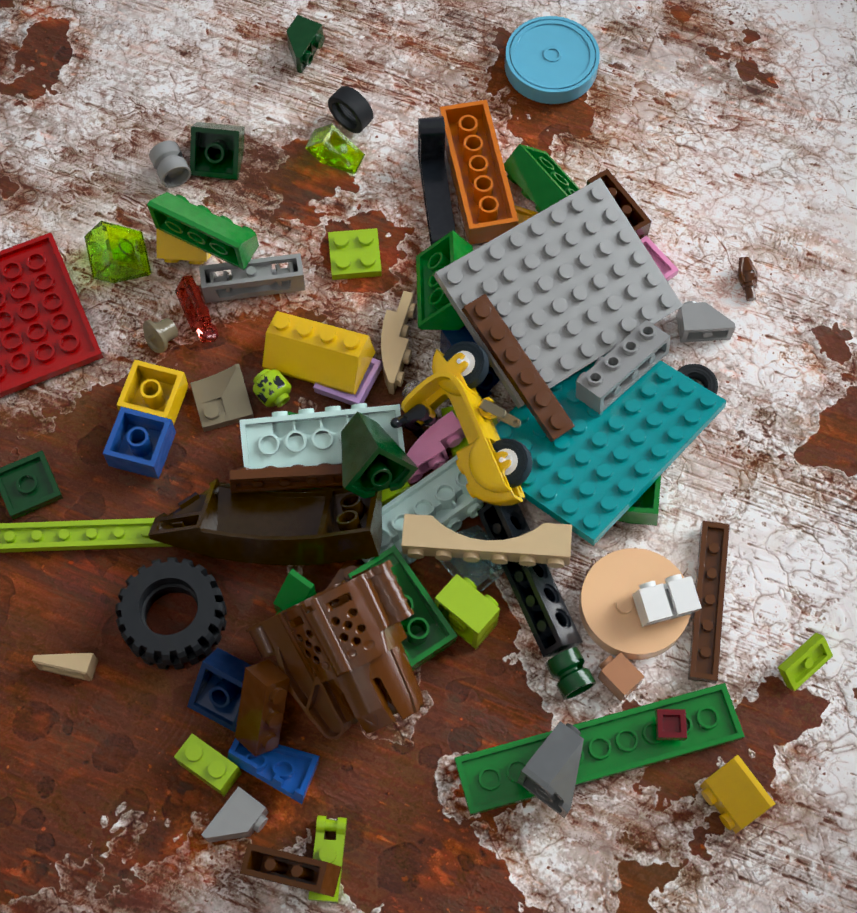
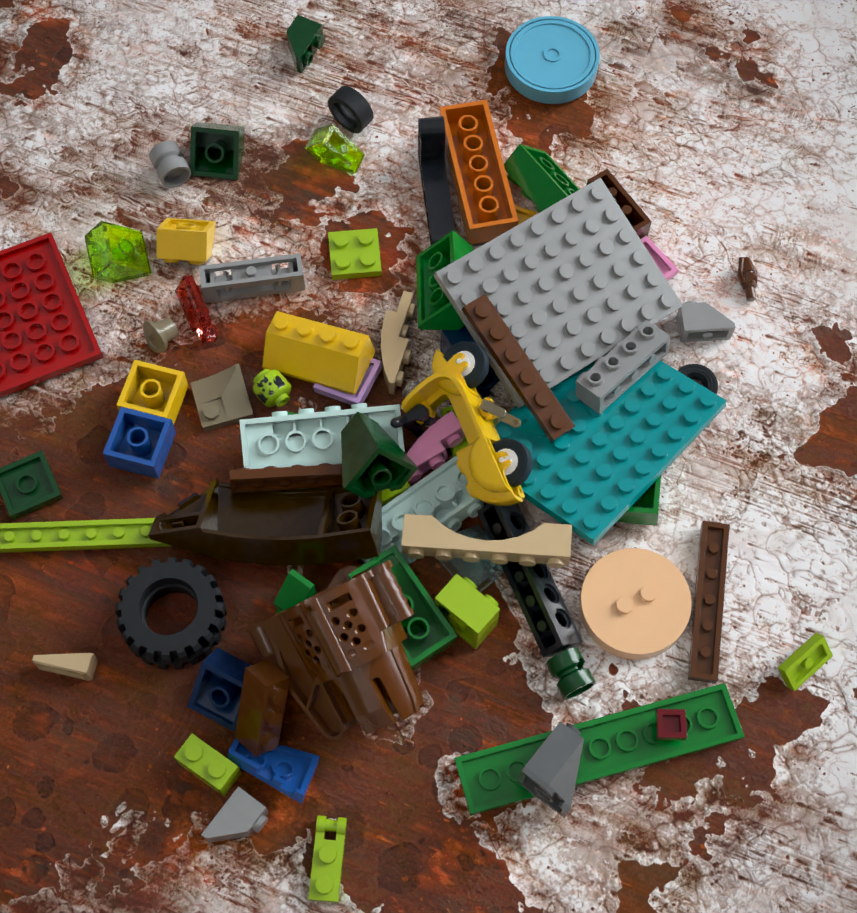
(203, 229): green slope -> none
(290, 869): reddish brown brick -> none
(620, 676): nougat brick -> none
(666, 600): white piece -> none
(736, 795): yellow slope -> none

